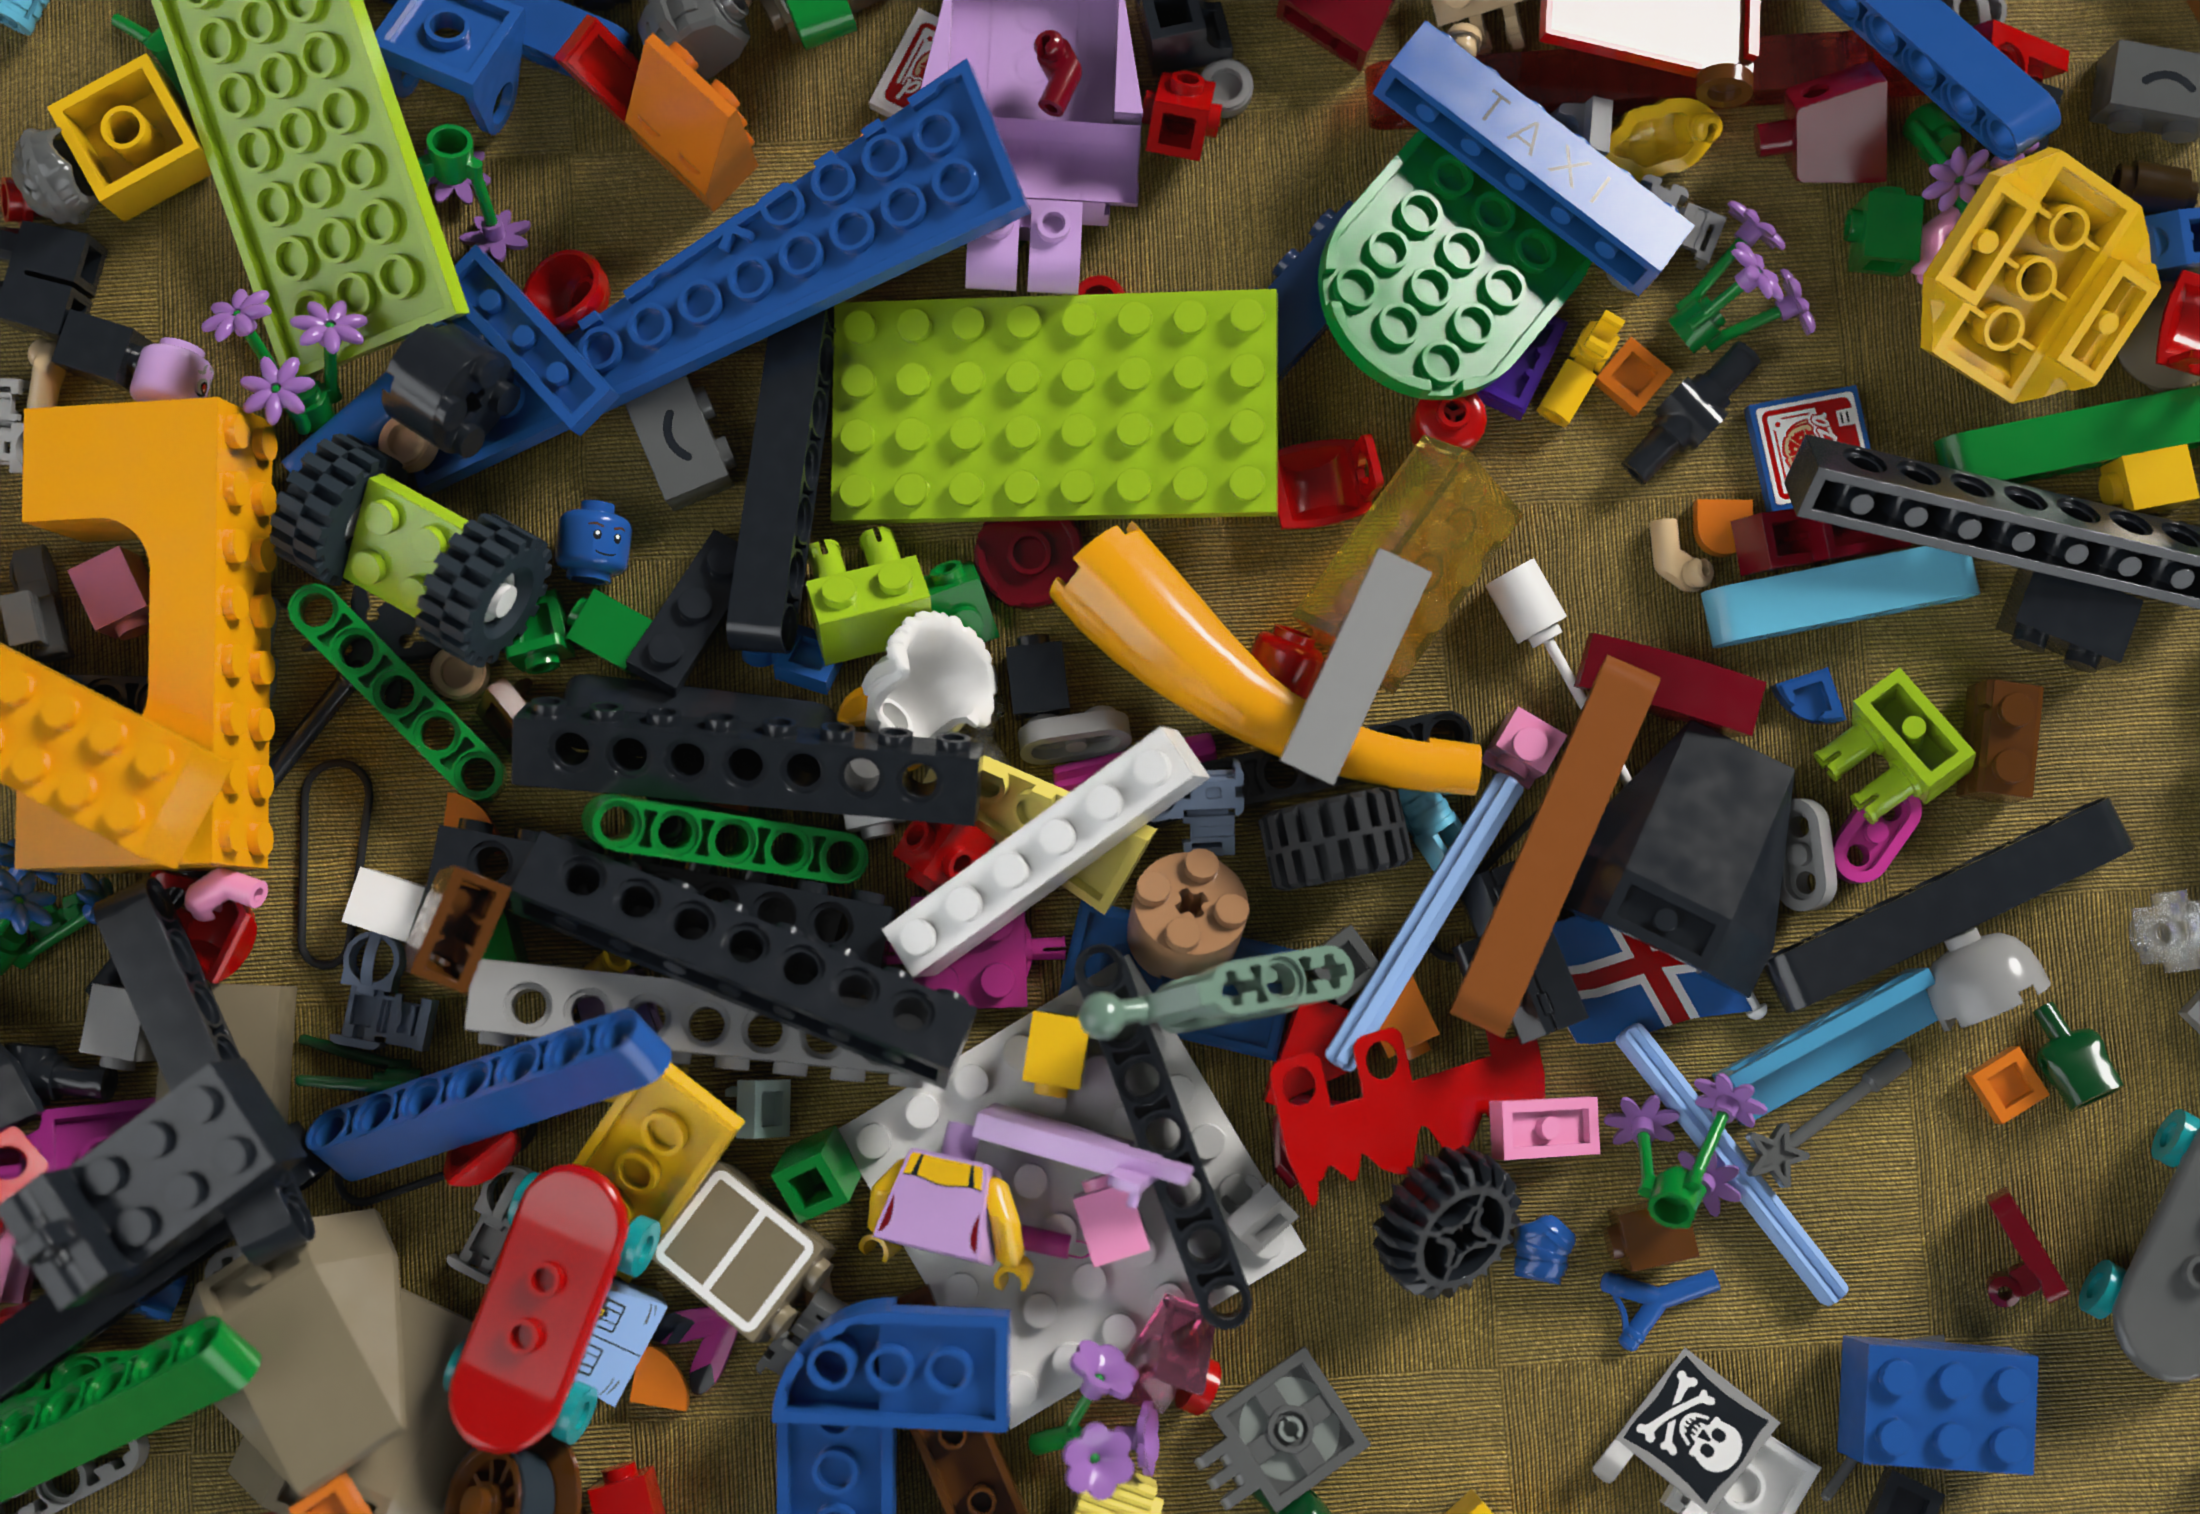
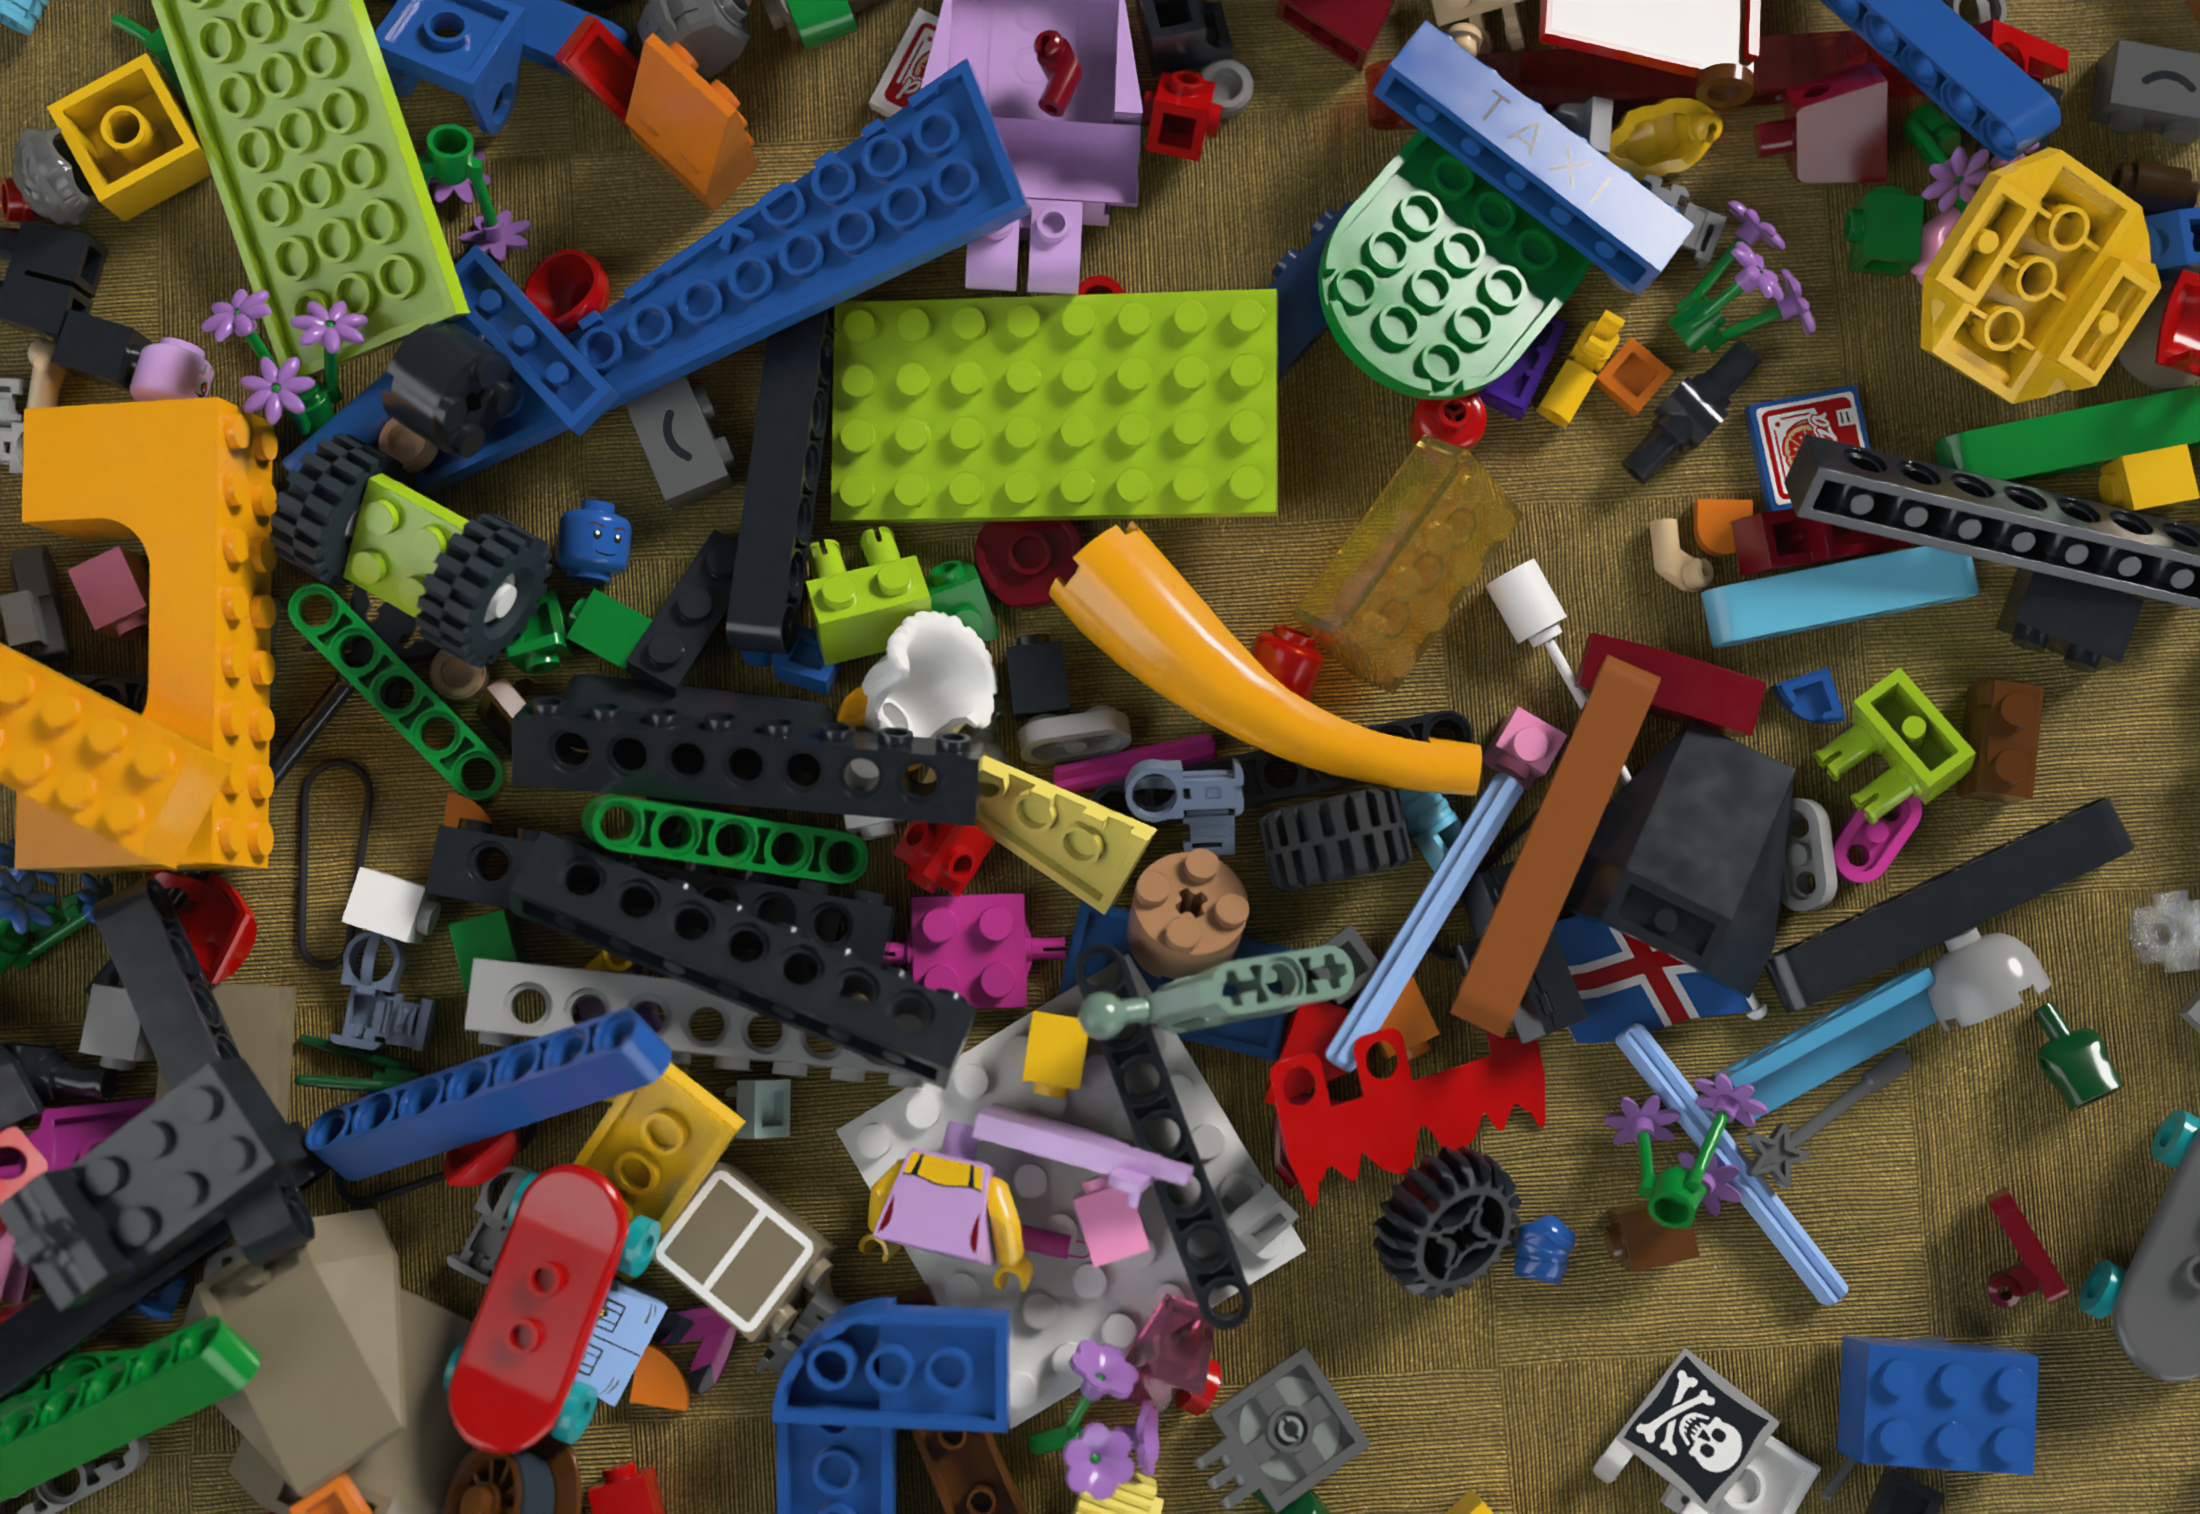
(219, 886): bright pink arm -> none
(455, 927): reddish brown torso -> none
(816, 1174): green brick -> none
(1046, 852): white brick -> none
(1326, 482): red piece -> none
(1355, 666): light grey tile -> none
(1544, 1127): bright pink plate -> none
(1653, 1300): blue piece -> none
(2007, 1085): orange tile -> none

